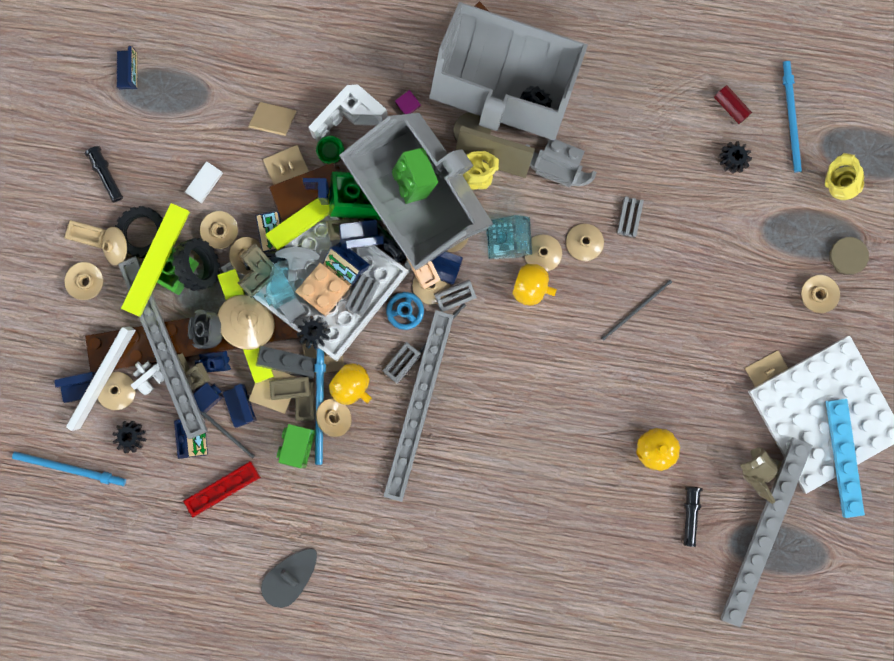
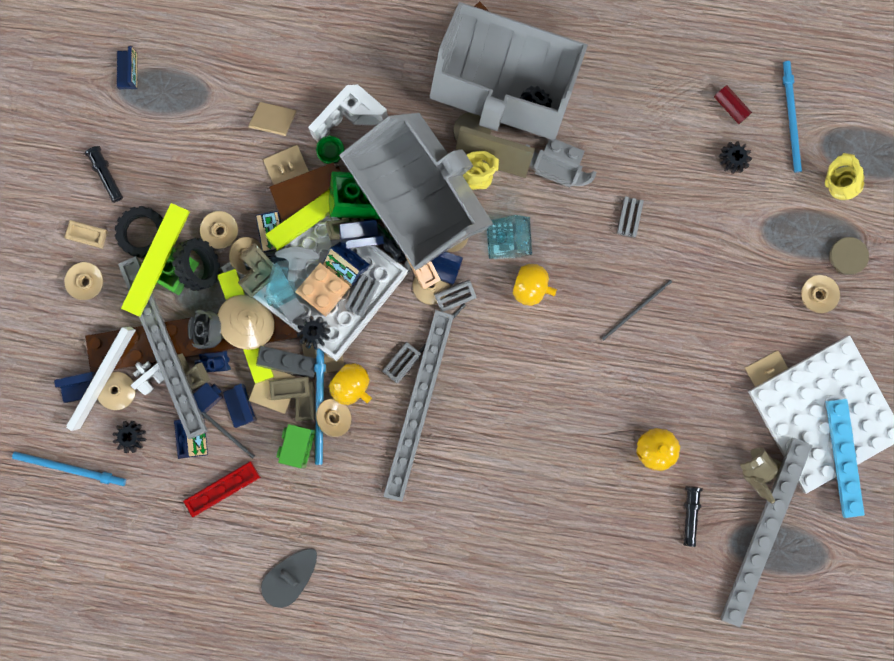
(114, 245): tan dish -> none
(204, 182): white tile -> none
(321, 185): dark blue panel -> none
(407, 103): magenta tile -> none
(409, 297): dark azure piece -> none
(414, 175): bright green brick -> none
(553, 255): tan dish -> none
(583, 251): tan dish -> none

